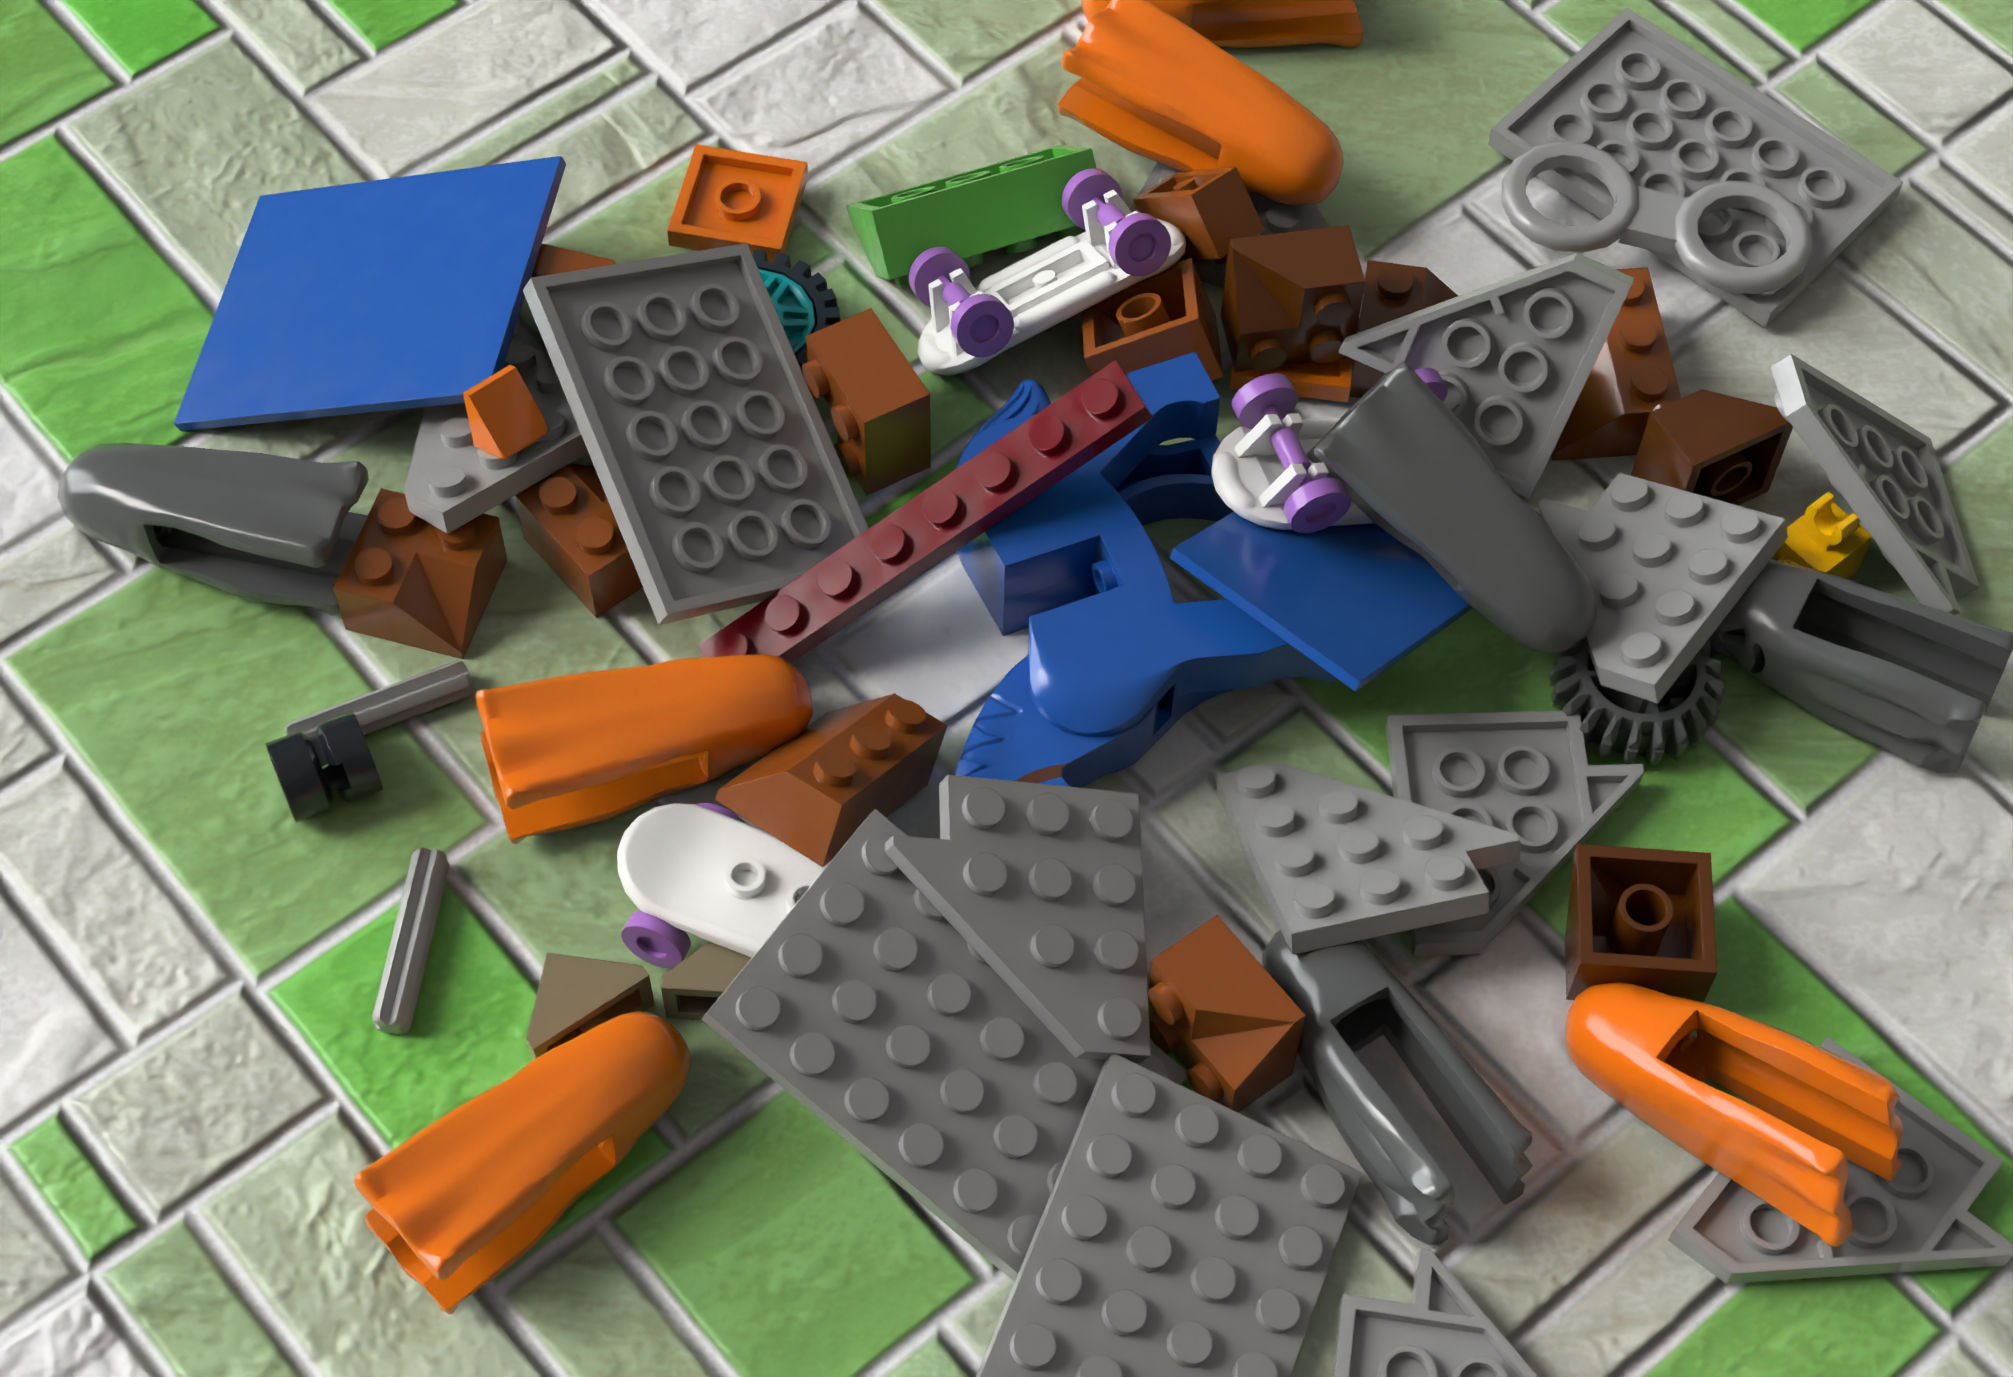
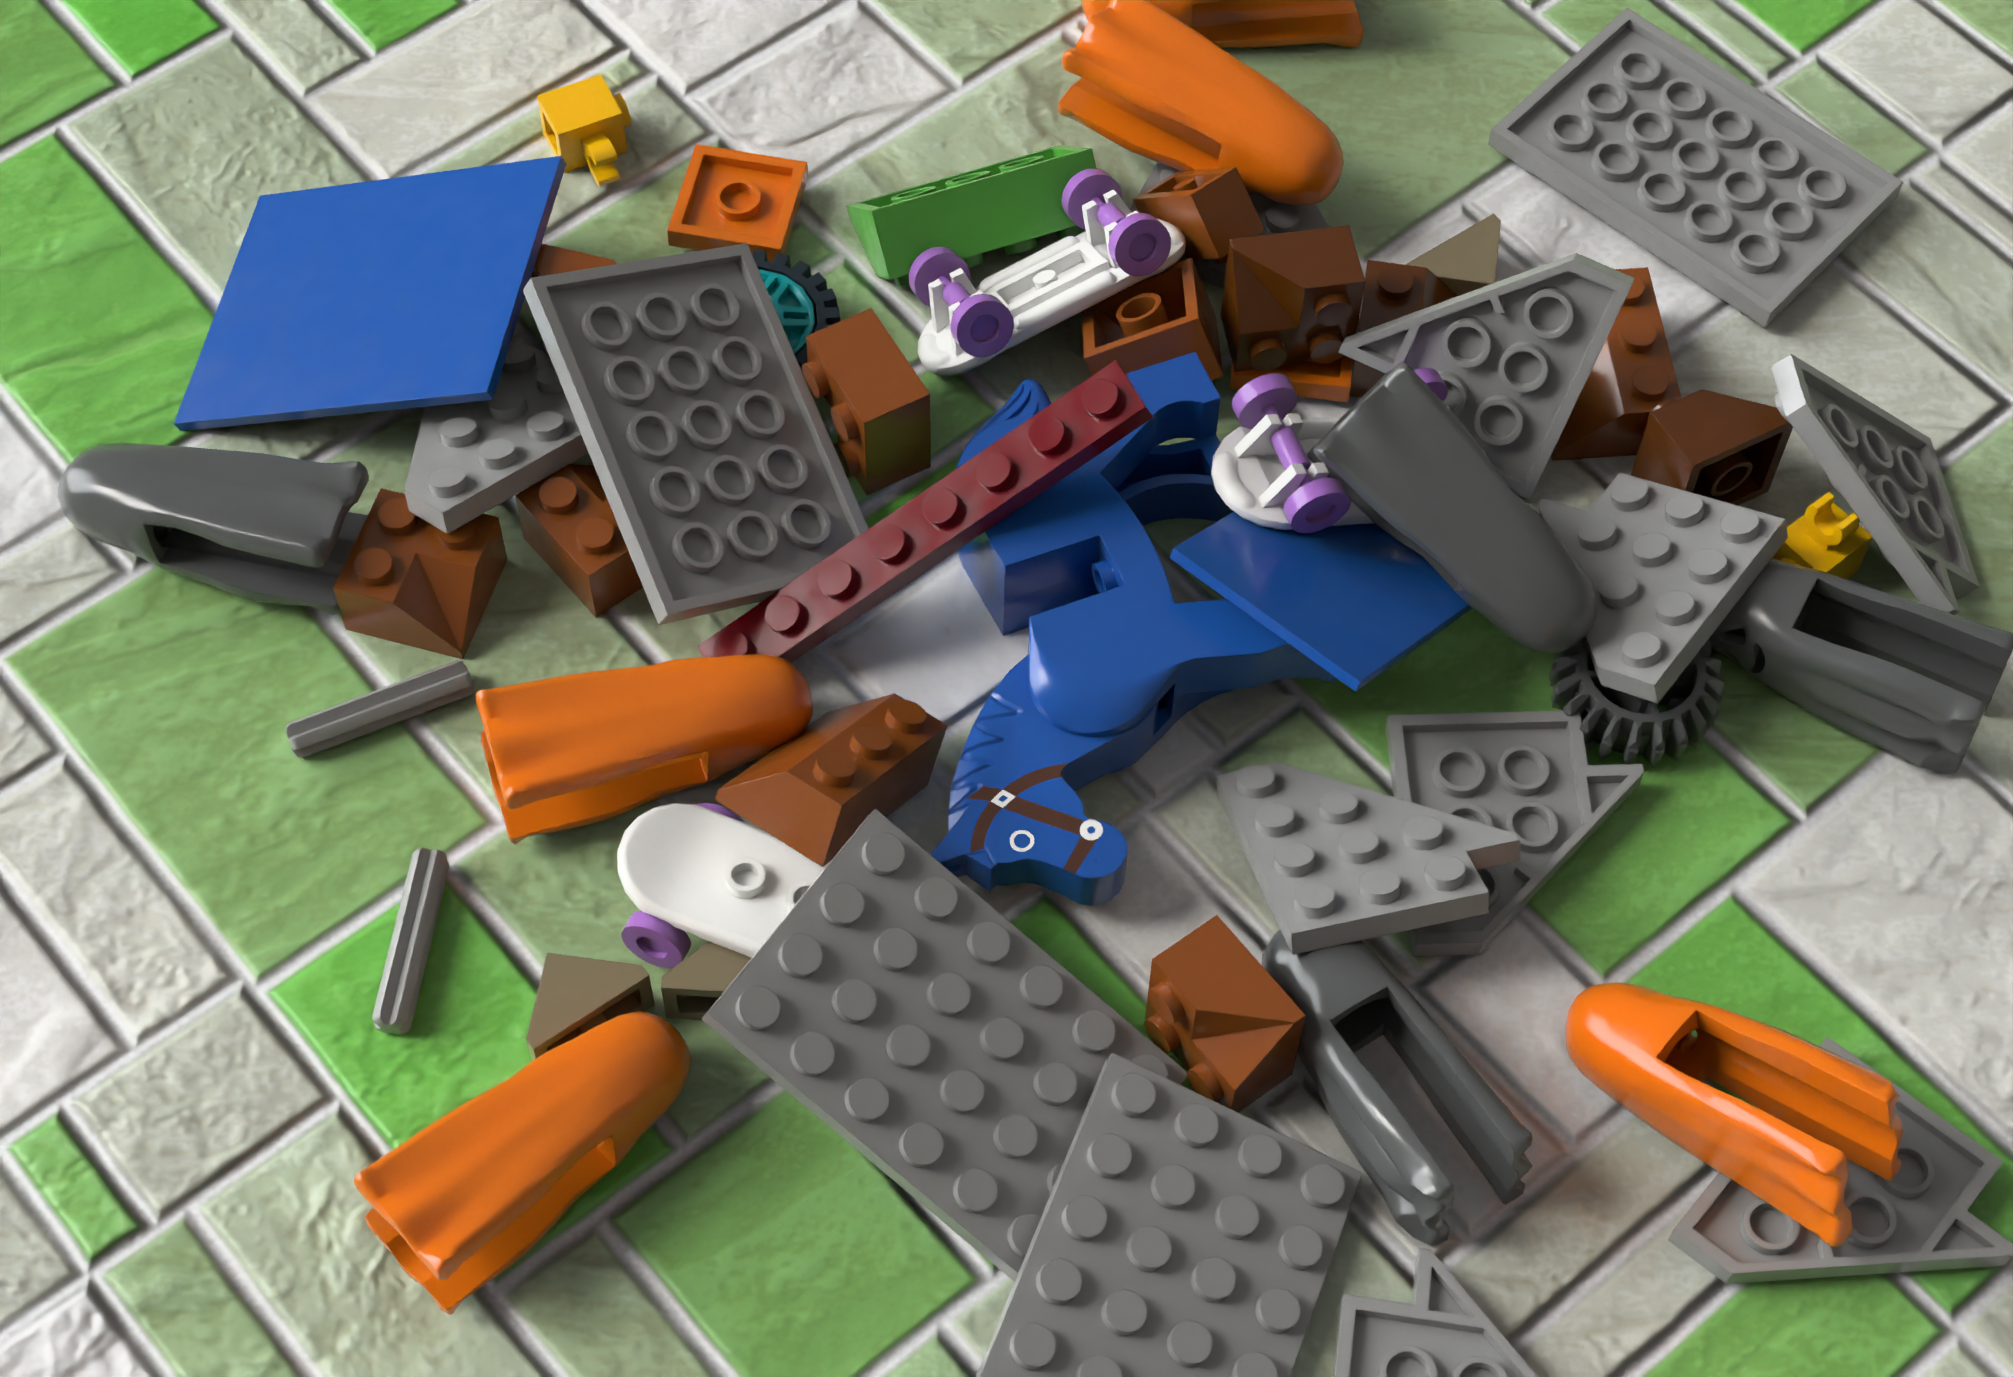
(299, 769): black wheel -> none
(503, 414): orange slope -> none
(586, 126): none -> yellow brick
(1049, 899): light grey wing -> none
(1466, 259): none -> dark tan slope
(1641, 920): reddish brown slope -> none
(1657, 218): light grey bar -> none

